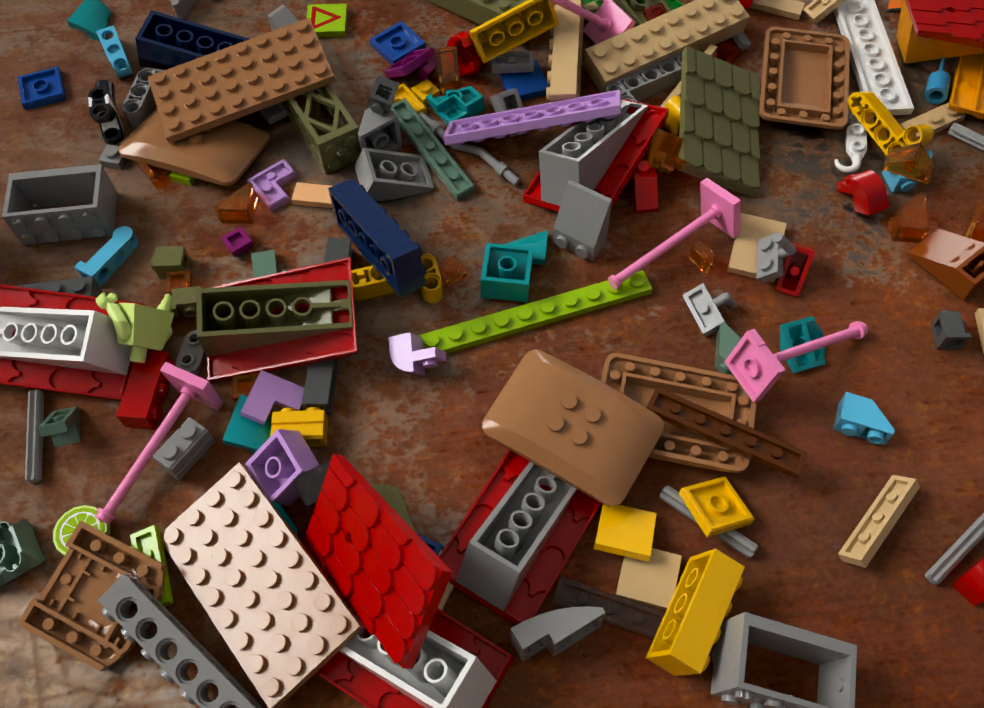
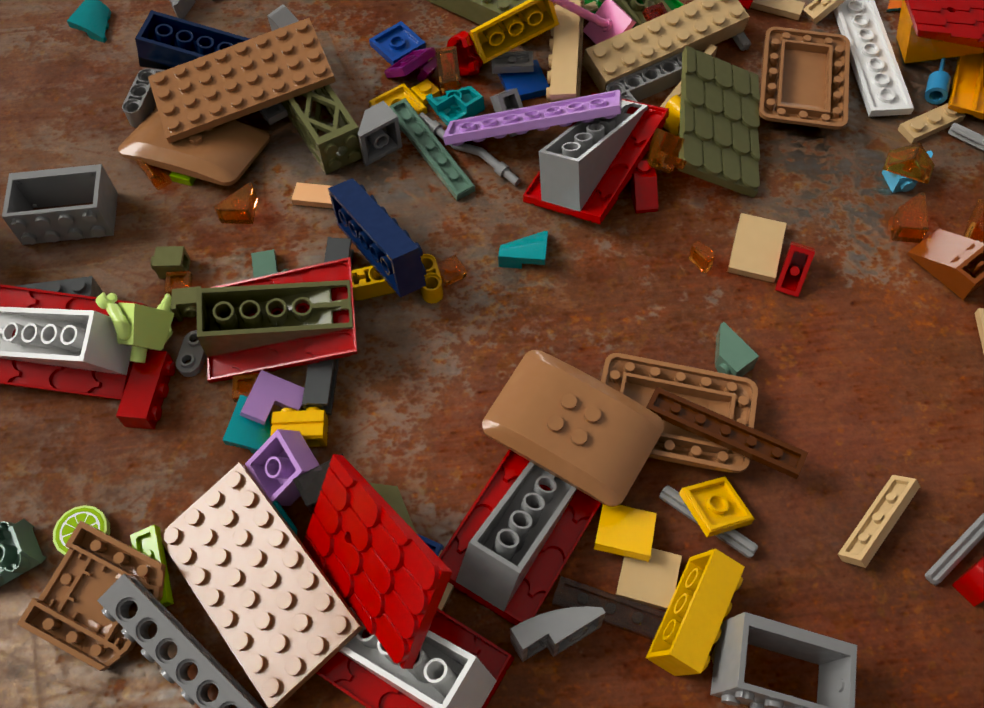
(34, 441): light grey axle -> none
(41, 88): blue tile -> none
(62, 426): sand green slope -> none
(104, 111): black connector -> none
(110, 256): medium azure leg -> none
(111, 158): light grey plate -> none
(115, 52): medium azure leg -> none
(184, 449): light grey brick -> none
(190, 388): bright pink tile -> none
(237, 241): magenta plate -> none
(268, 184): lavender tile -> none
(328, 19): lime tile -> none
(382, 95): dark grey brick -> none
(392, 174): light grey slope -> none
(408, 354): brick -> none
(506, 272): teal slope -> none
(535, 314): lime plate -> none
(582, 221): light grey slope -> none
(706, 309): light grey plate -> none
(717, 207): bright pink tile -> none
(728, 52): clear red plate -> none
(760, 369): bright pink tile -> none
(770, 256): light grey plate -> none
(798, 333): teal slope -> none
(855, 145): white piece -> none
(863, 419): medium azure slope -> none
(866, 104): yellow beam -> none
(867, 192): red brick -> none
(949, 331): dark grey brick -> none

